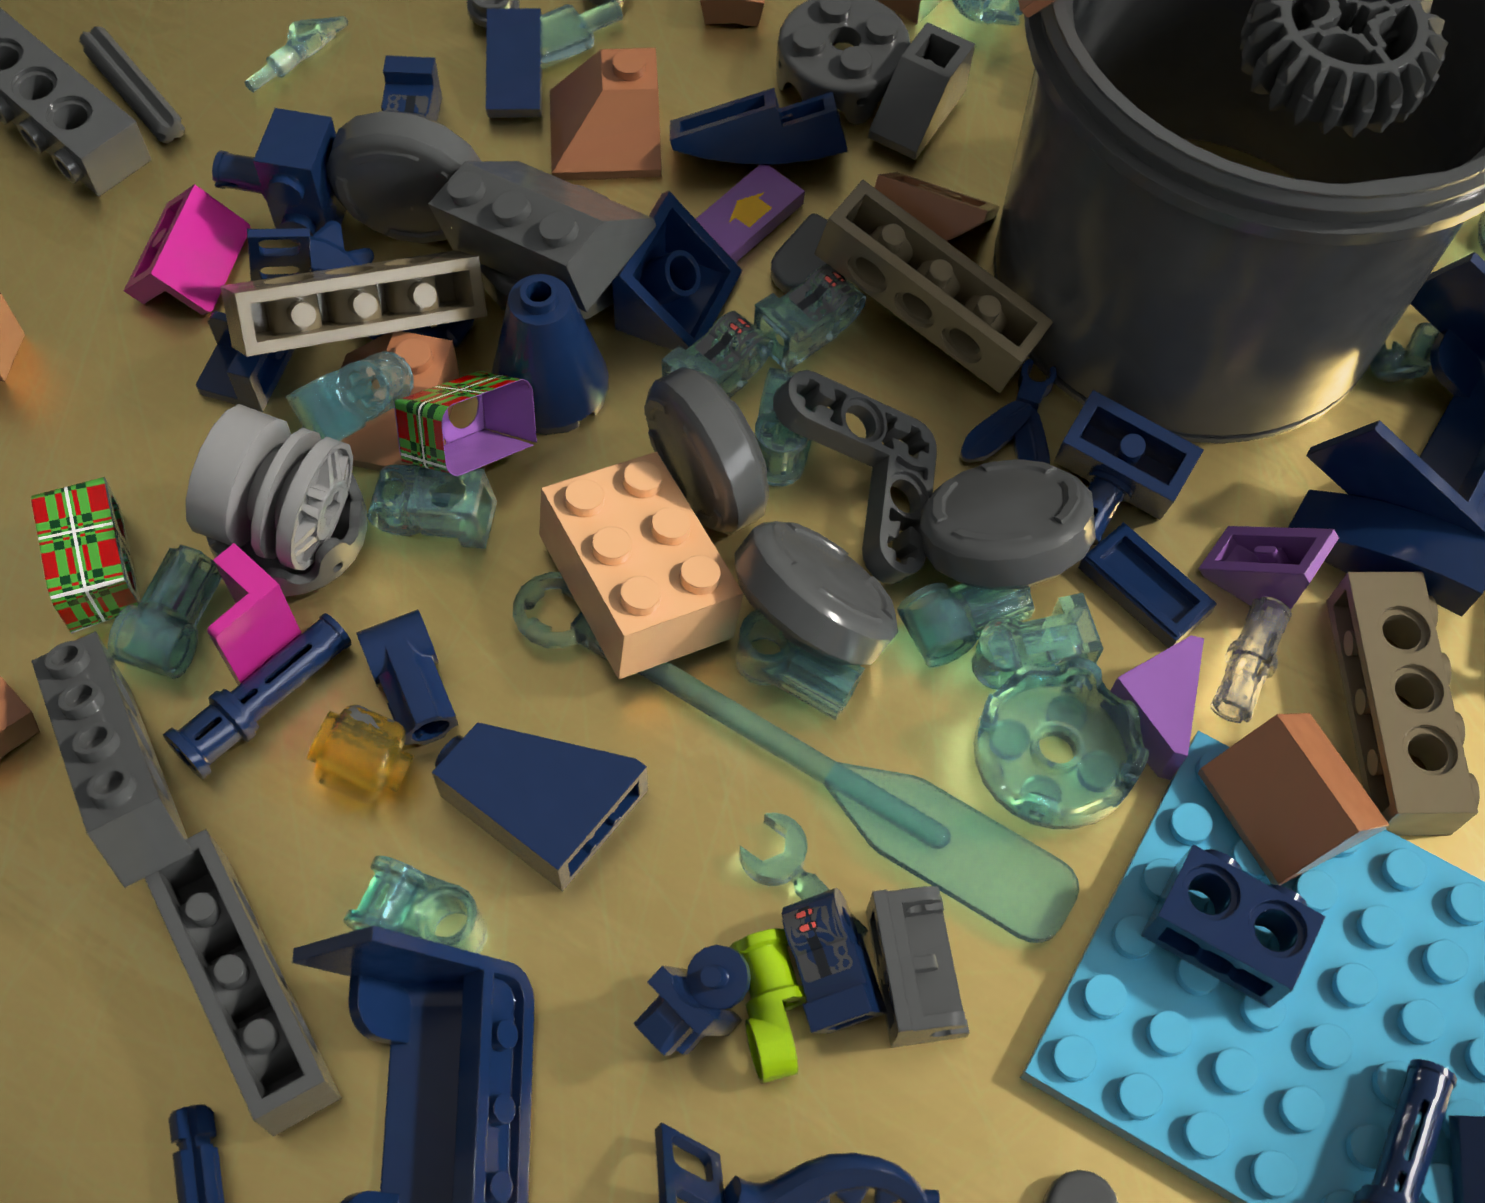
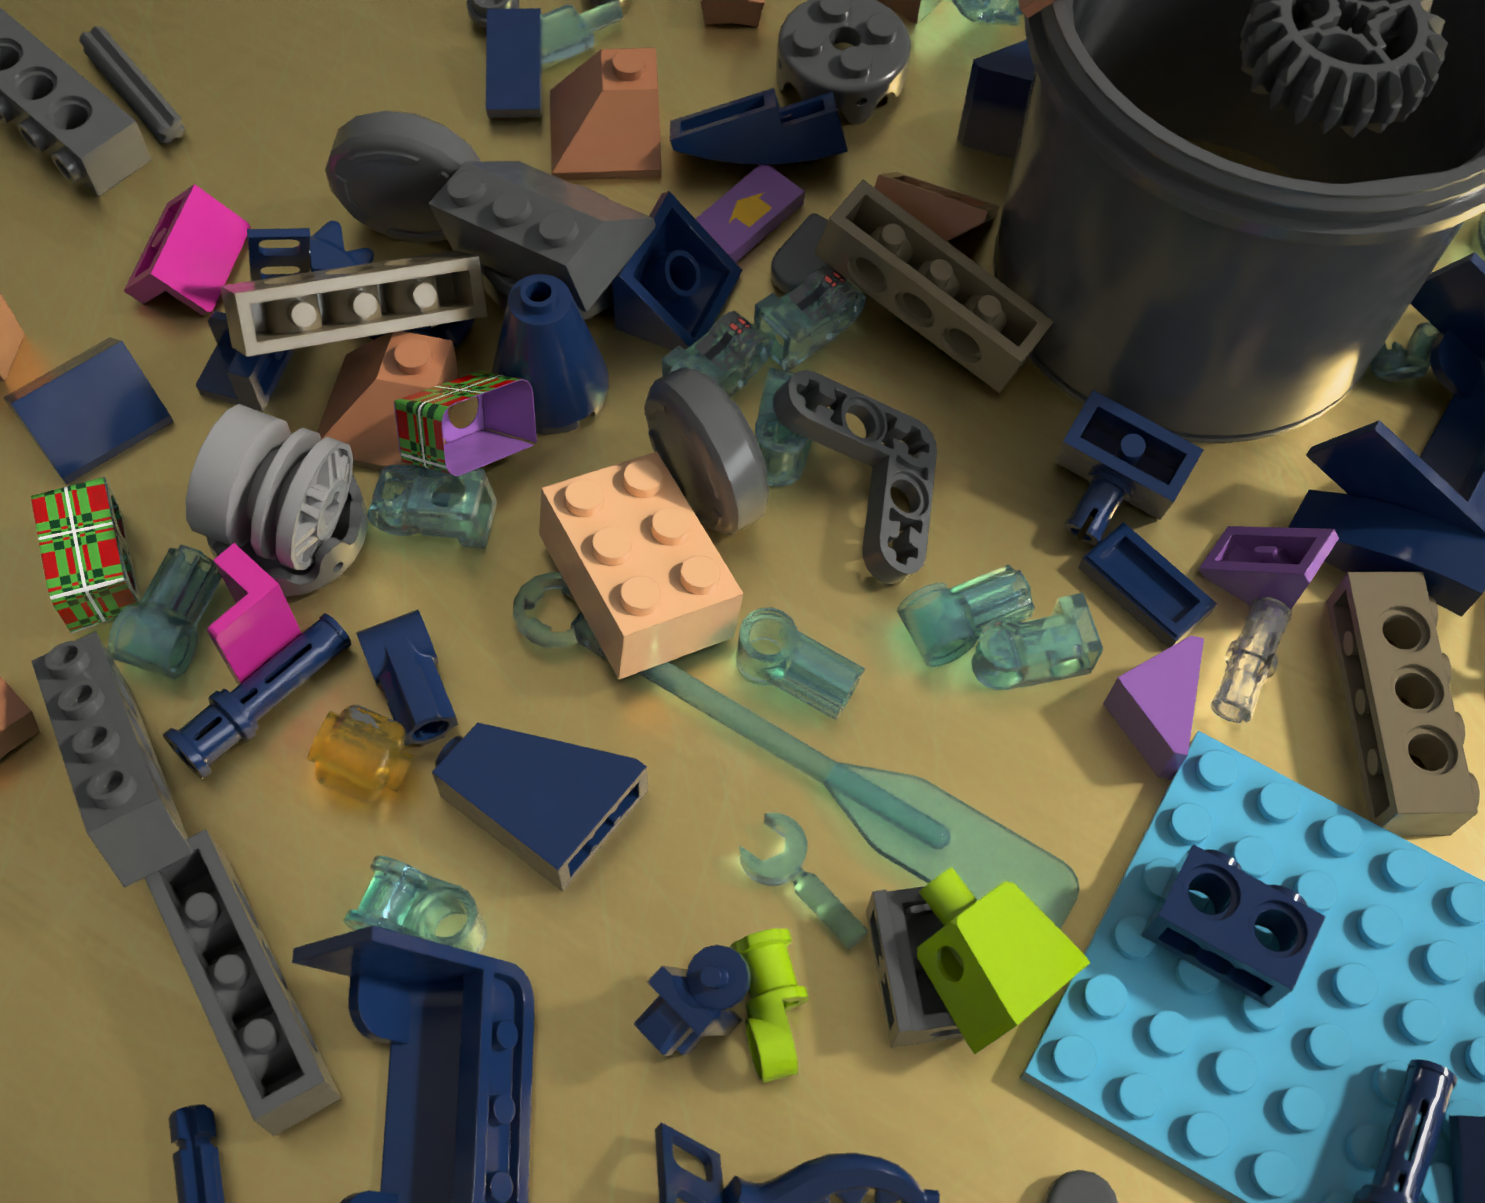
(89, 409): none -> dark blue slope
(287, 171): dark blue brick -> none
(303, 41): clear light blue hand -> none
(346, 399): clear light blue piece -> none
(412, 86): dark blue leg -> none
(815, 593): dark grey piece -> none
(832, 963): dark blue leg -> none
(922, 90): dark grey slope -> none
(993, 957): none -> lime torso
(997, 100): none -> dark blue slope
(1008, 524): dark grey piece -> none
(1014, 421): dark blue piece -> none
(1065, 704): clear light blue plate -> none
(1291, 796): nougat slope -> none

